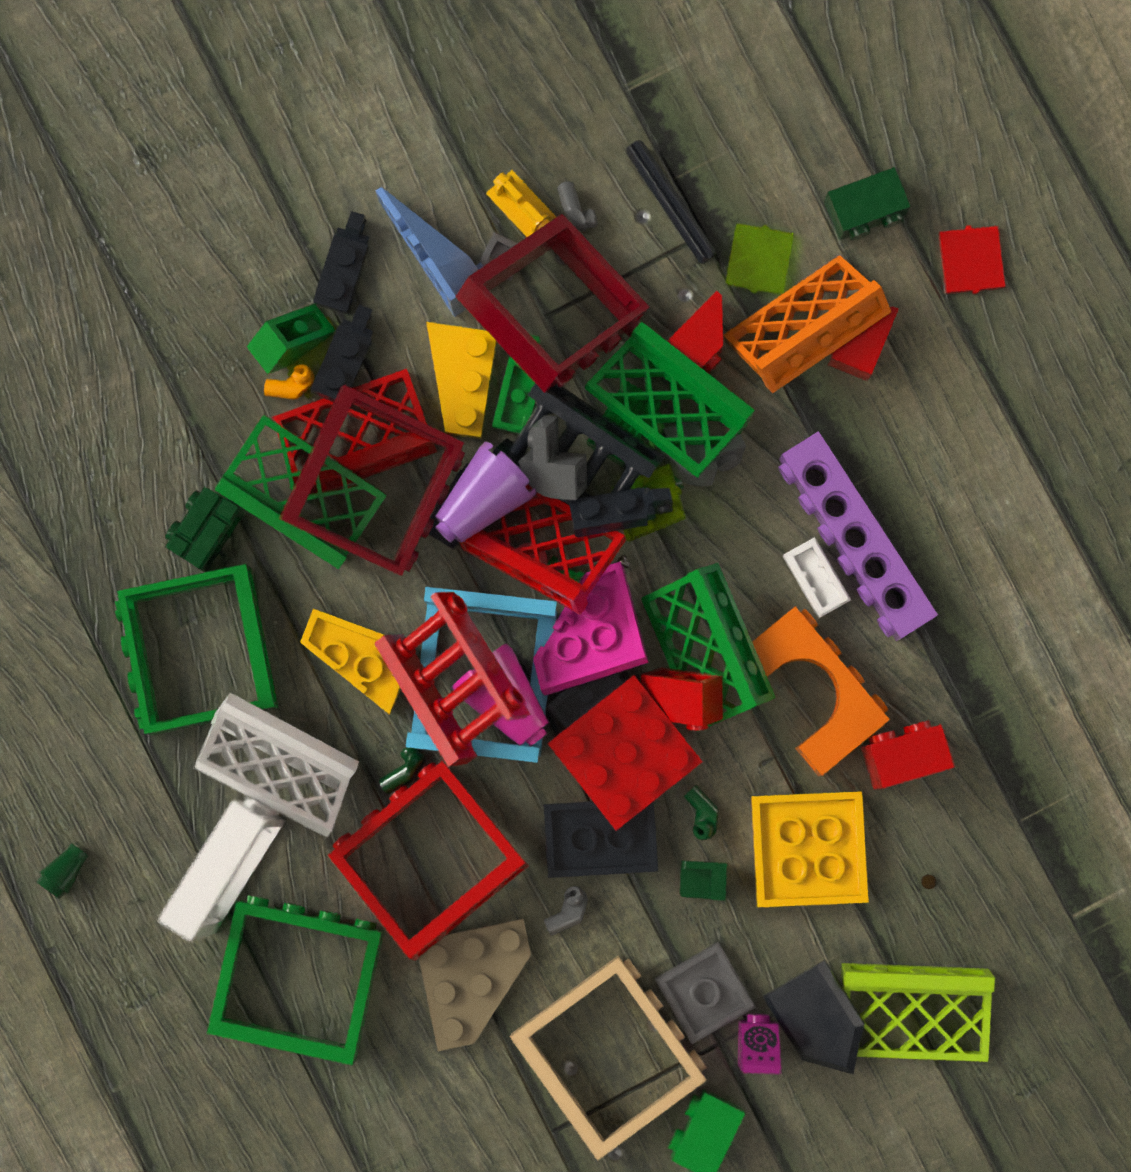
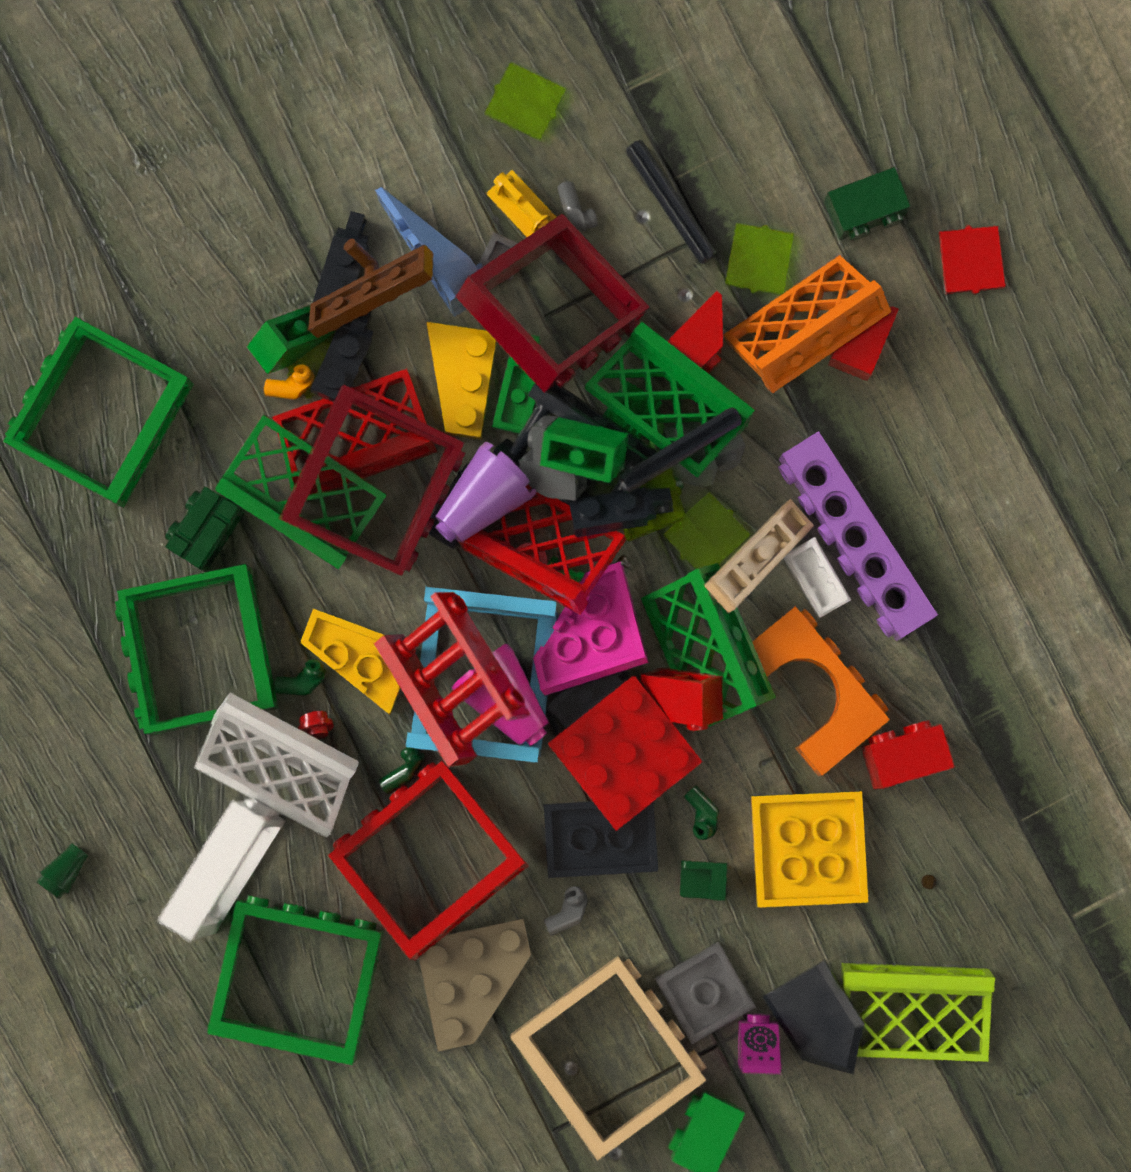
(53, 372): none -> green window
(304, 682): none -> dark green arm
(316, 724): none -> red plate
(372, 289): none -> reddish brown plate
(525, 101): none -> clear neon green piece
(584, 449): none -> green brick
(679, 450): none -> black axle
(706, 533): none -> clear neon green piece
(759, 556): none -> tan plate

